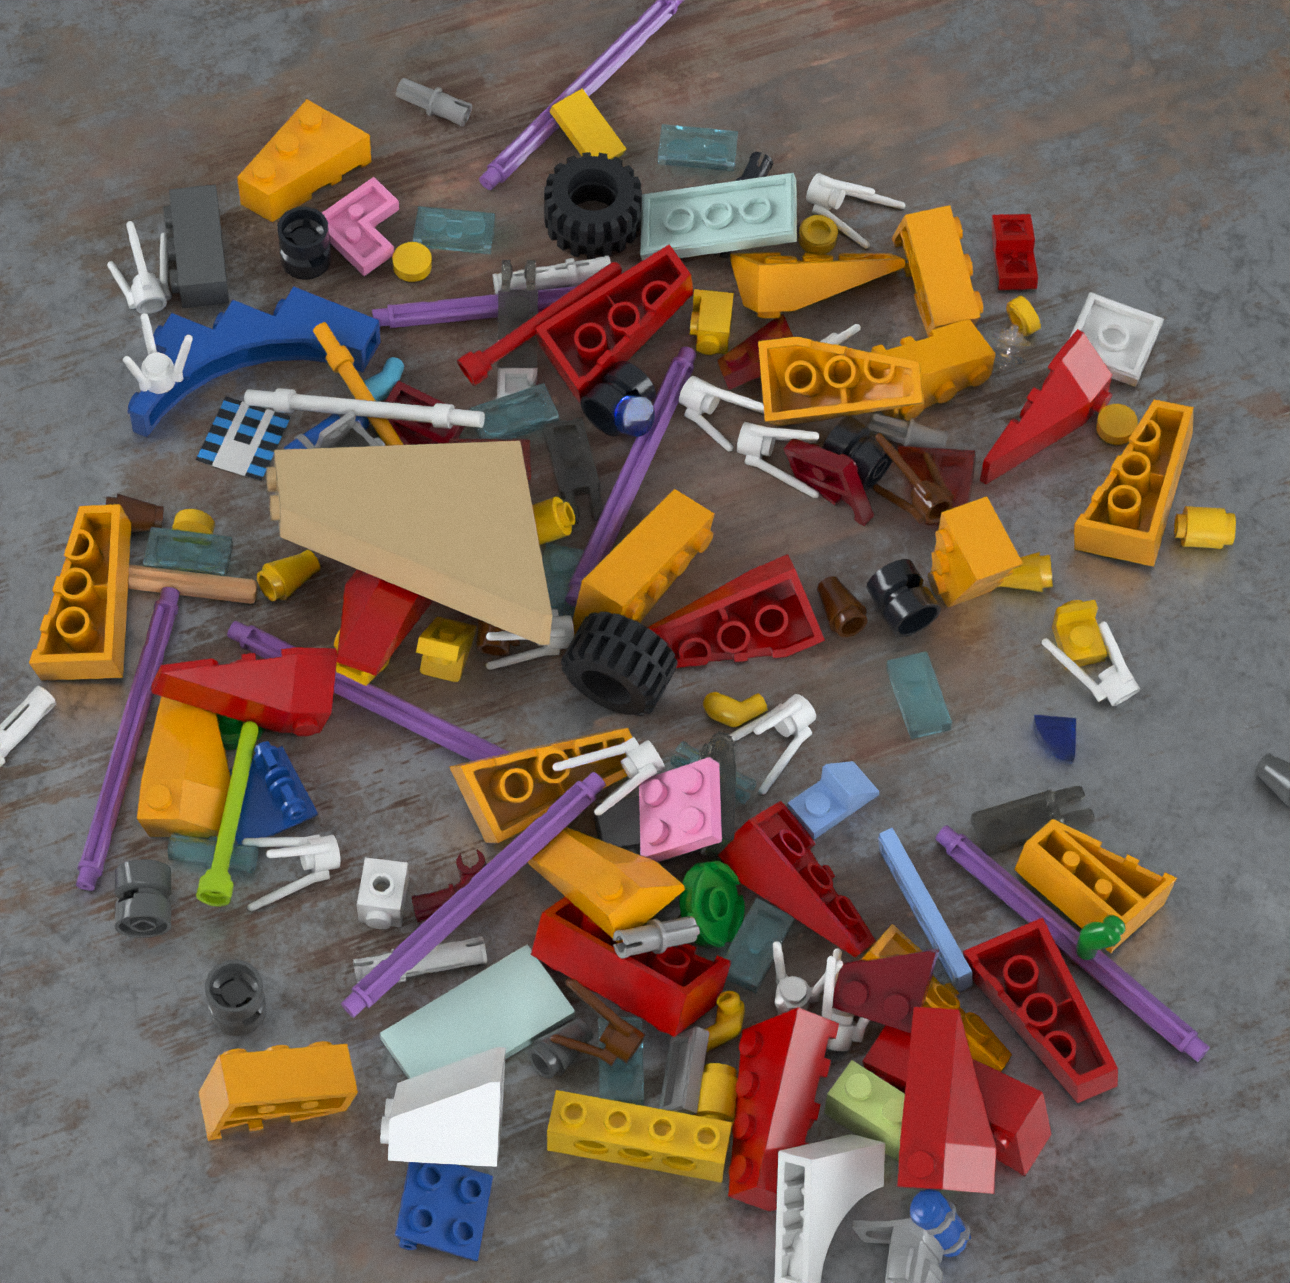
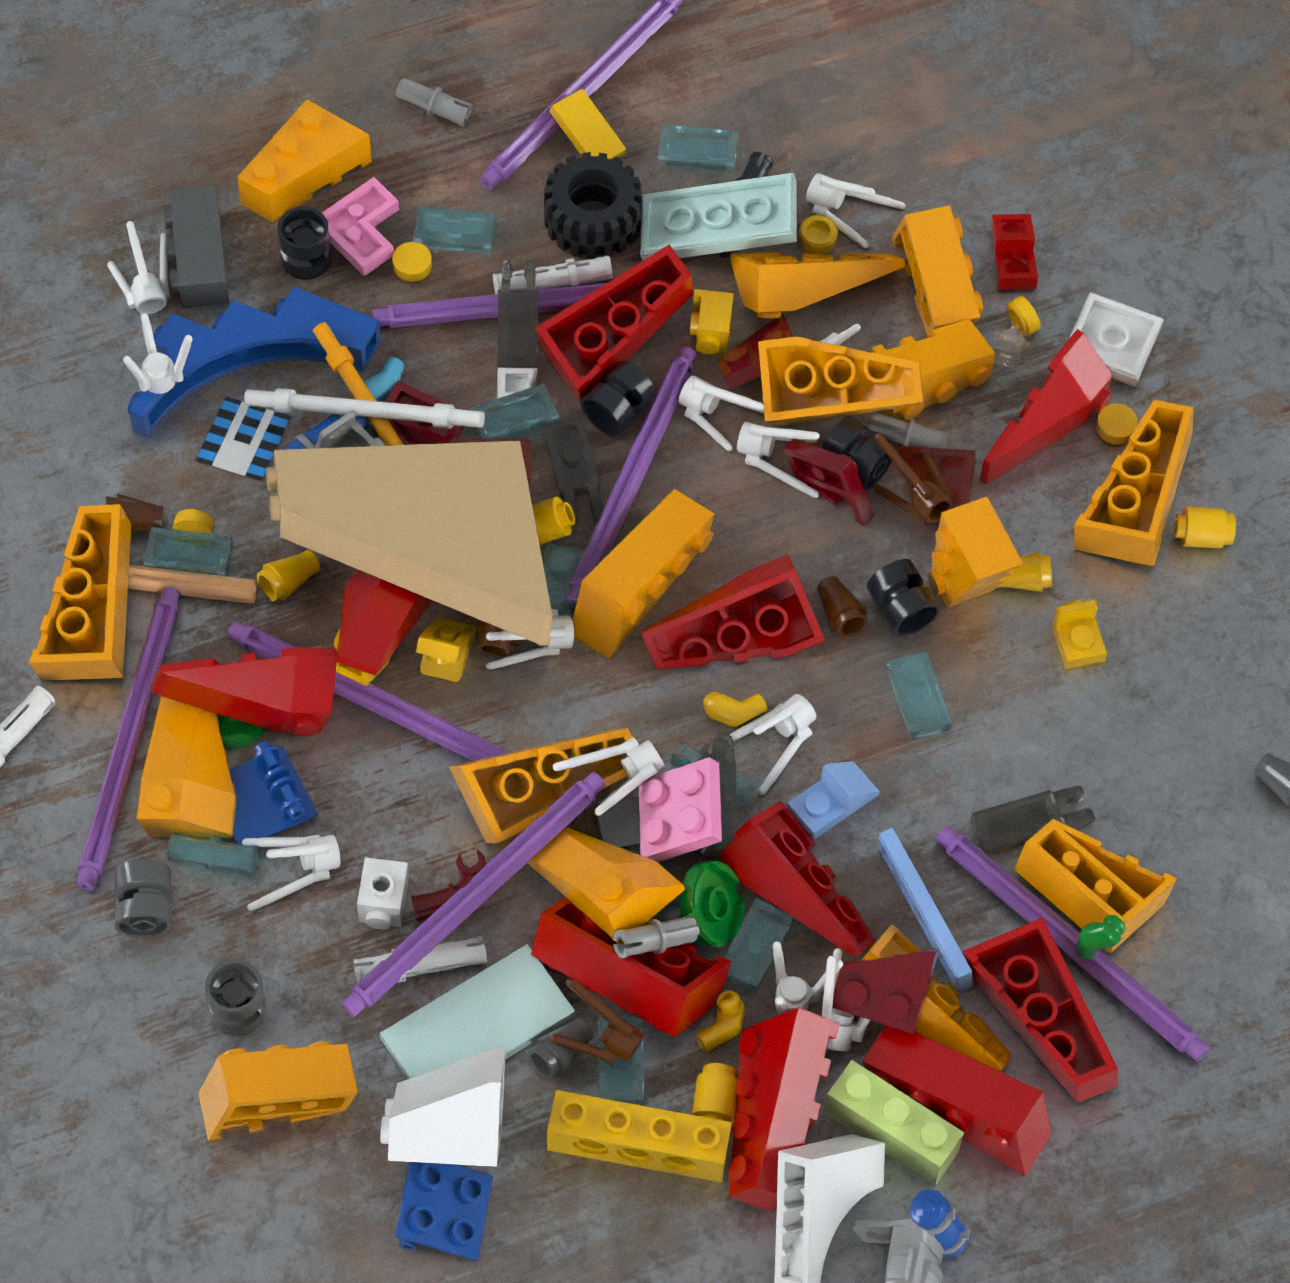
(216, 885): lime piece -> none
(478, 364): red piece -> none
(619, 663): black tyre -> none
(634, 415): clear blue tile -> none
(684, 1071): light grey tile -> none
(944, 1118): red wedge -> none
(1057, 735): clear blue tile -> none
(1116, 681): white plant -> none

